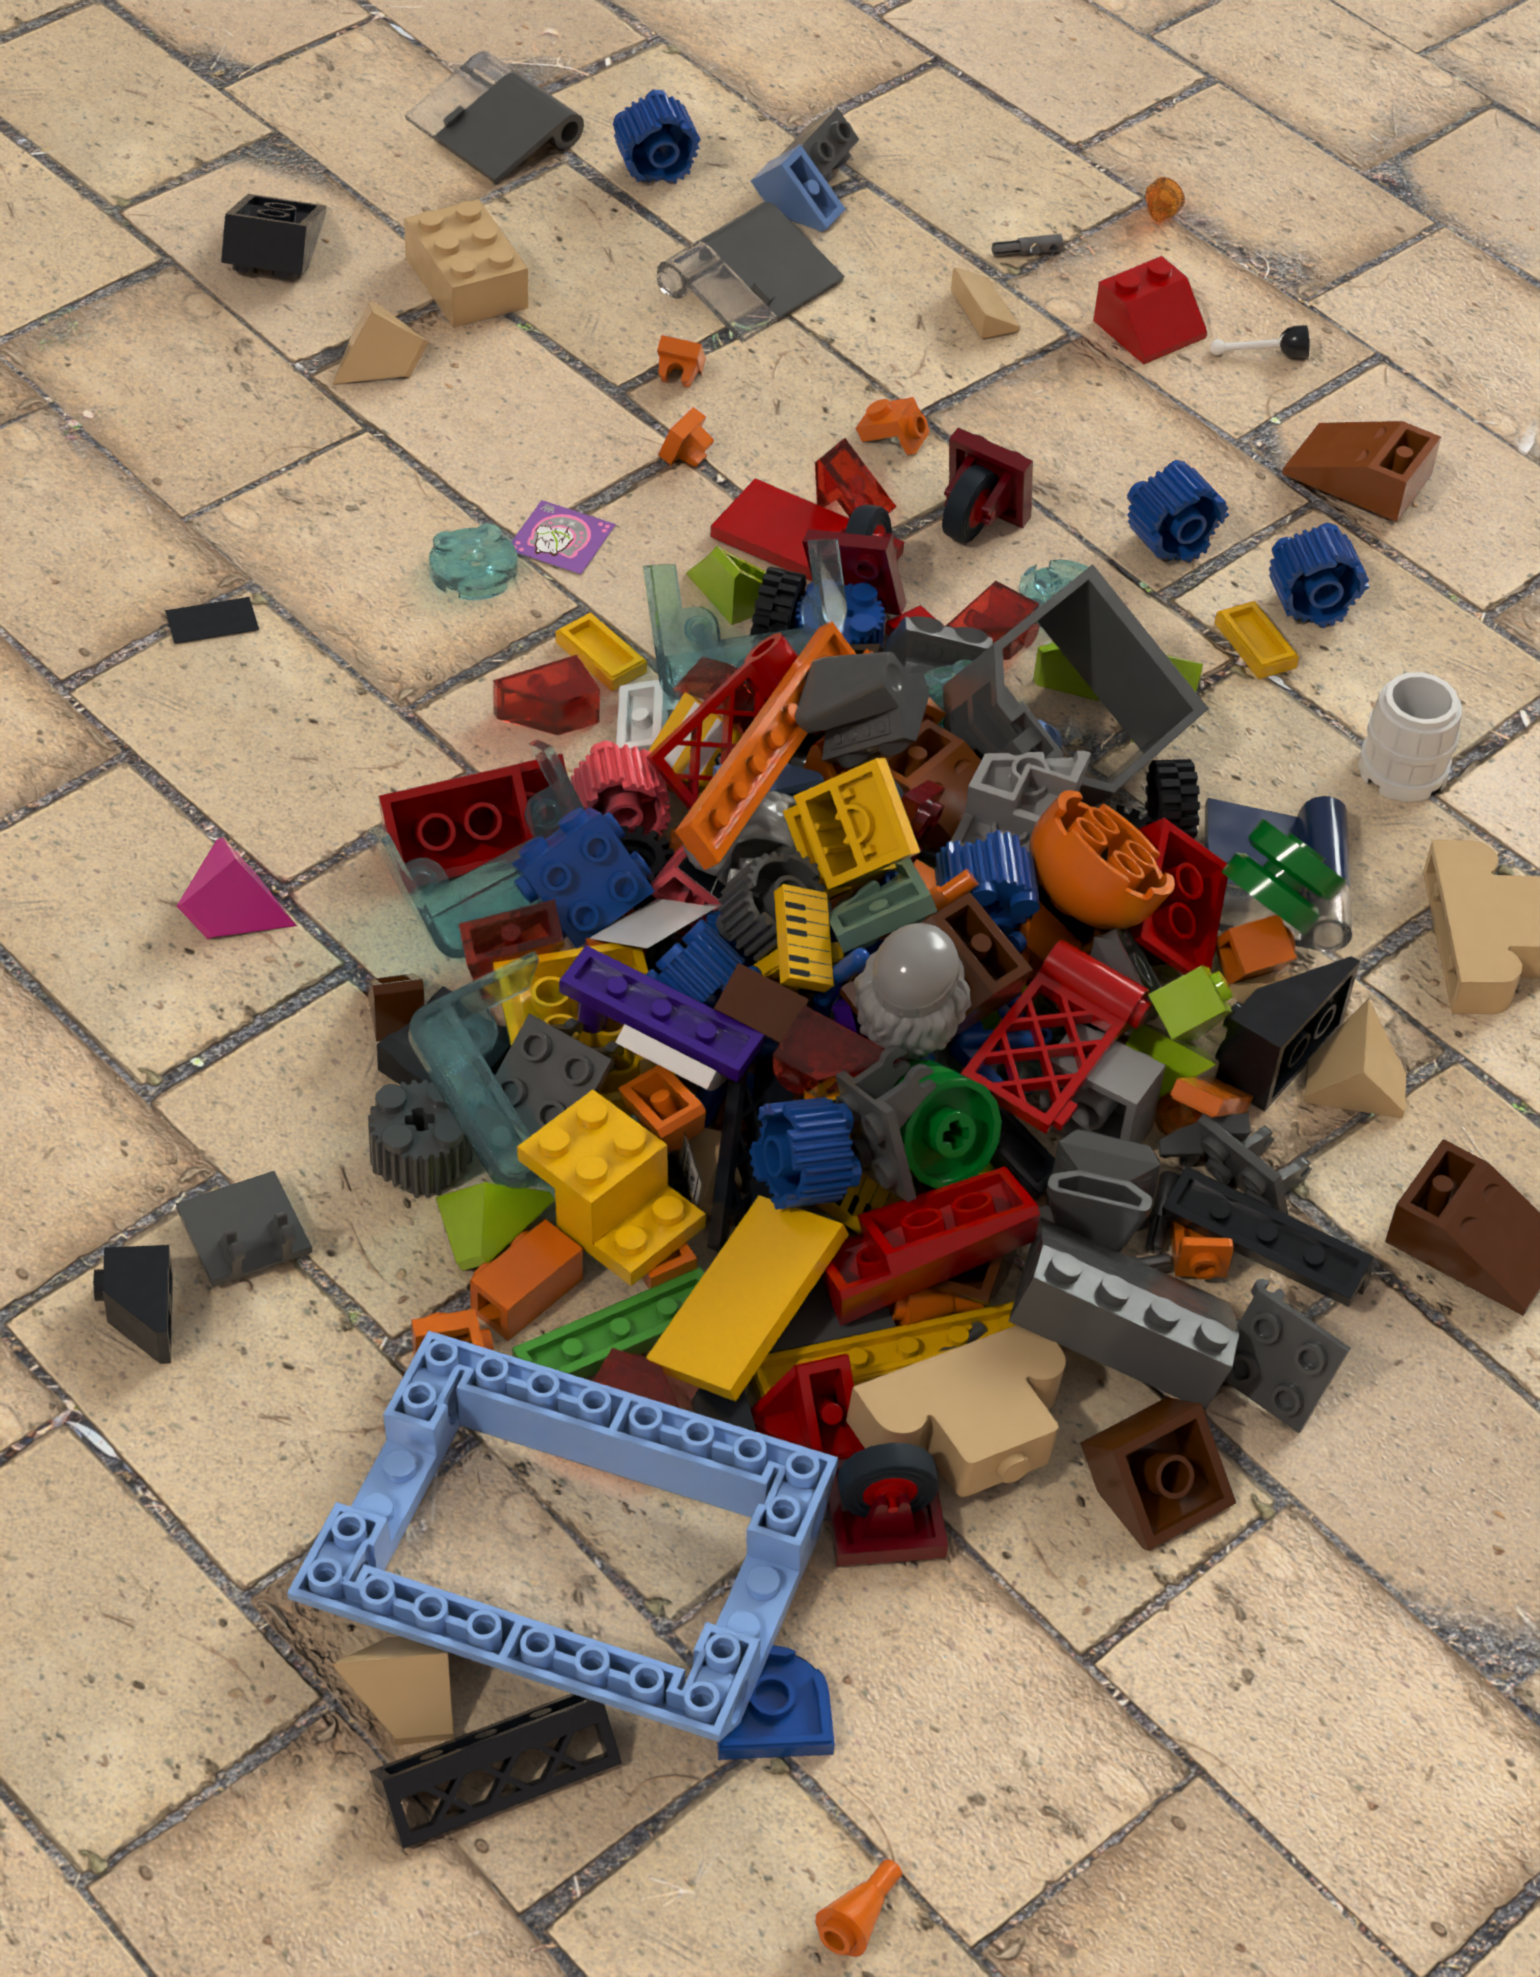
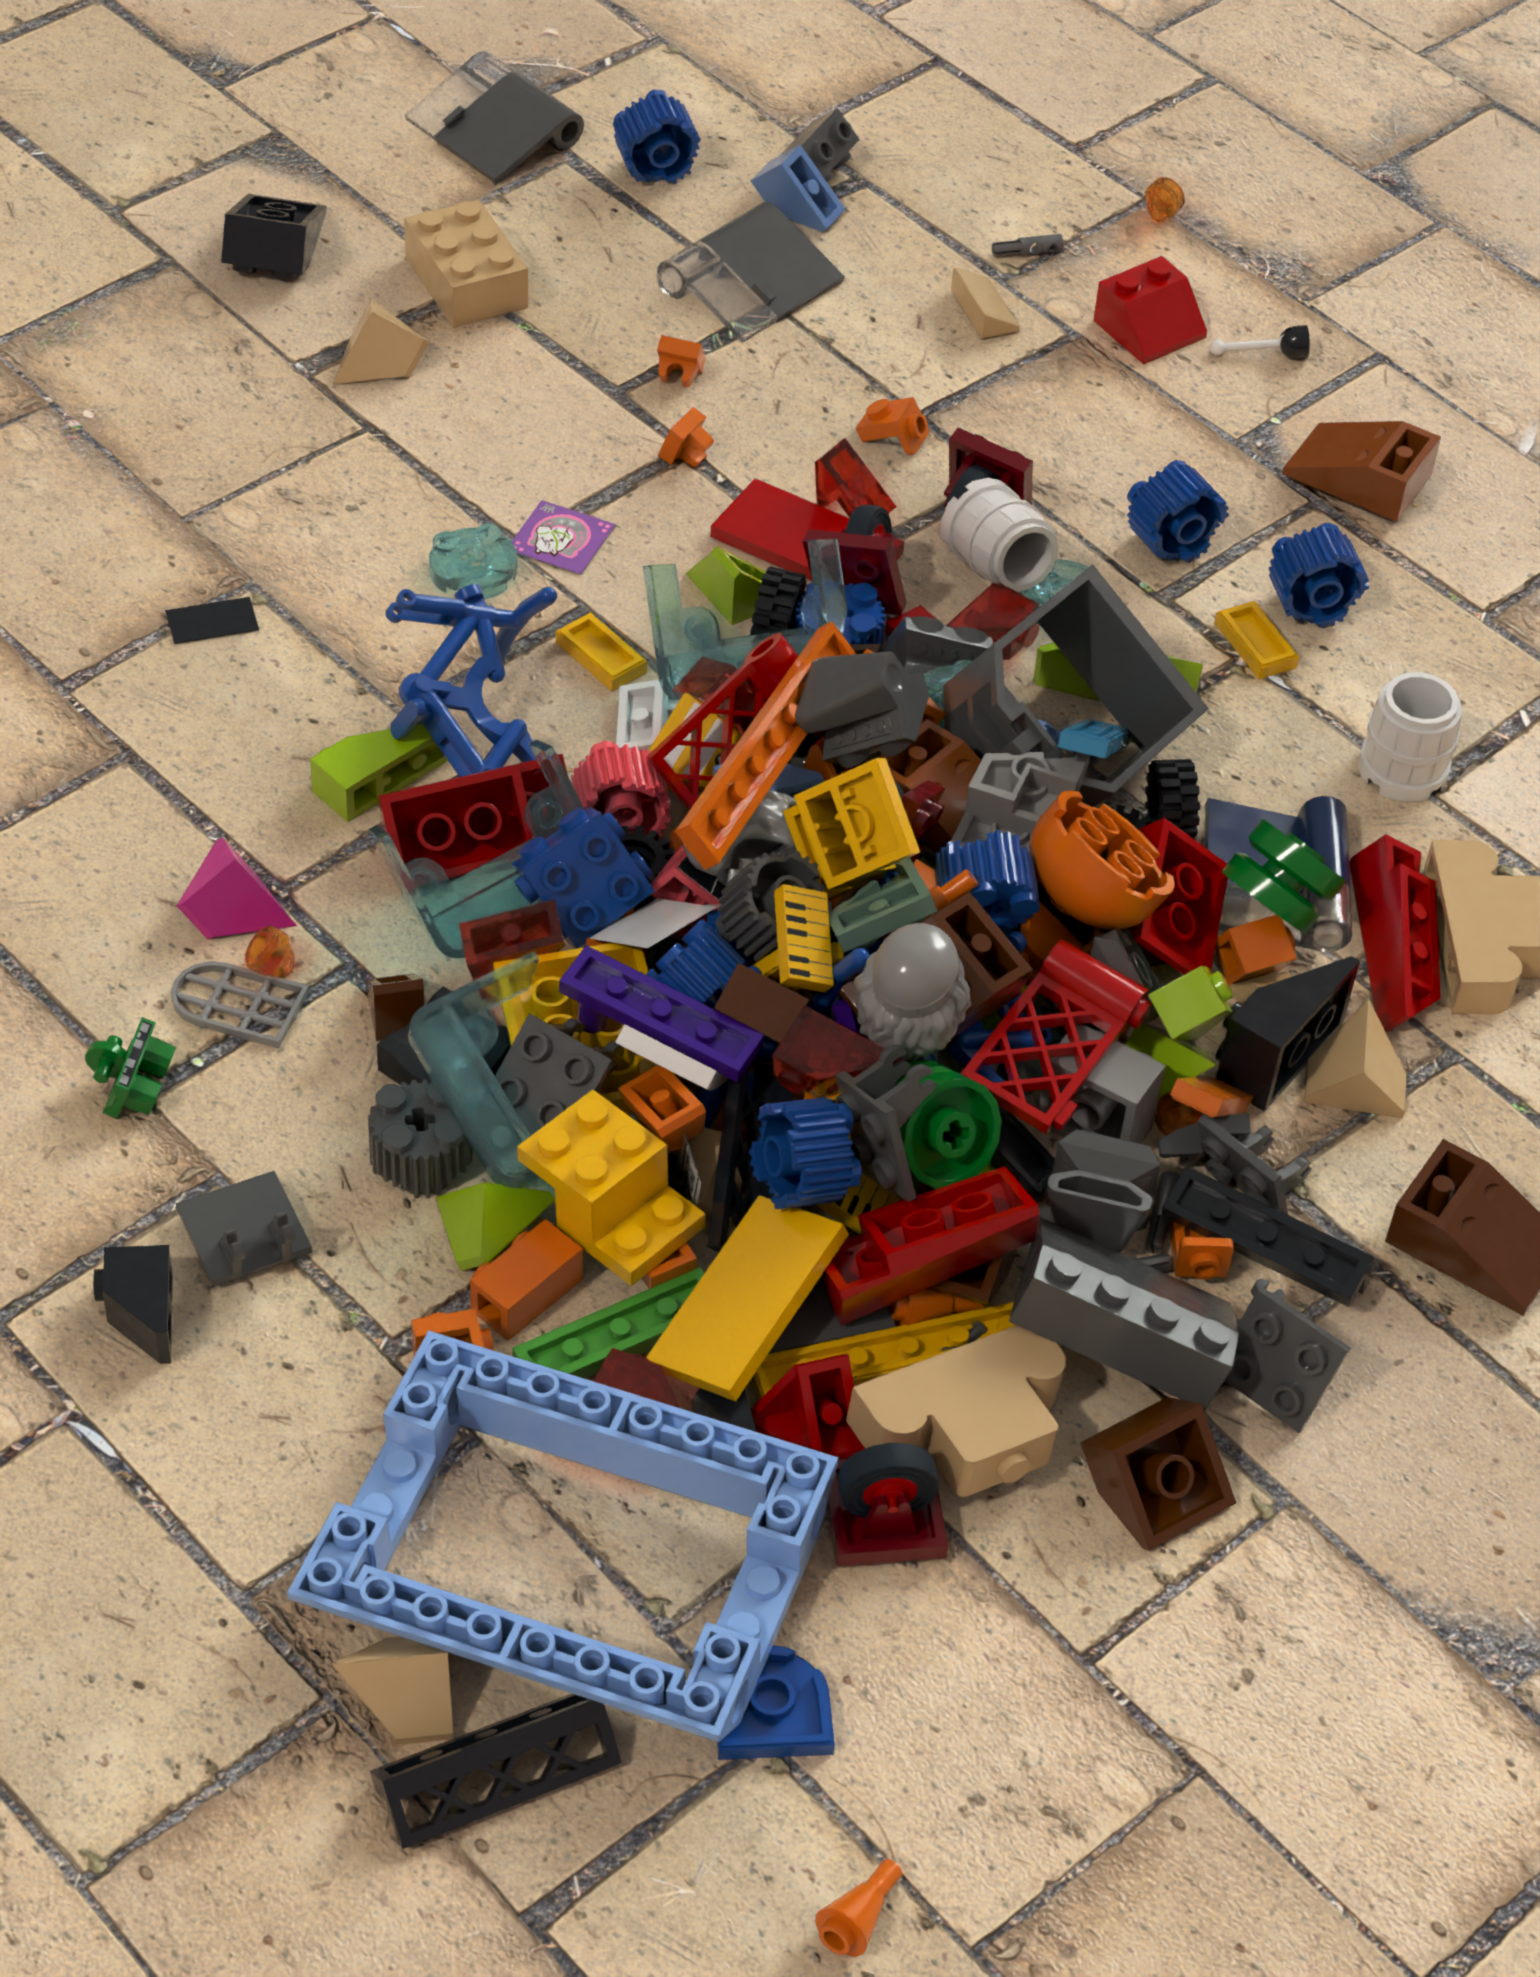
(112, 1060): none -> green hips
(246, 1016): none -> light grey window
(268, 950): none -> clear orange tile
(369, 765): none -> lime slope
(428, 698): none -> blue piece
(549, 697): clear red slope -> none
(999, 535): none -> white piece
(1094, 738): none -> dark azure tile
(1397, 929): none -> red wedge

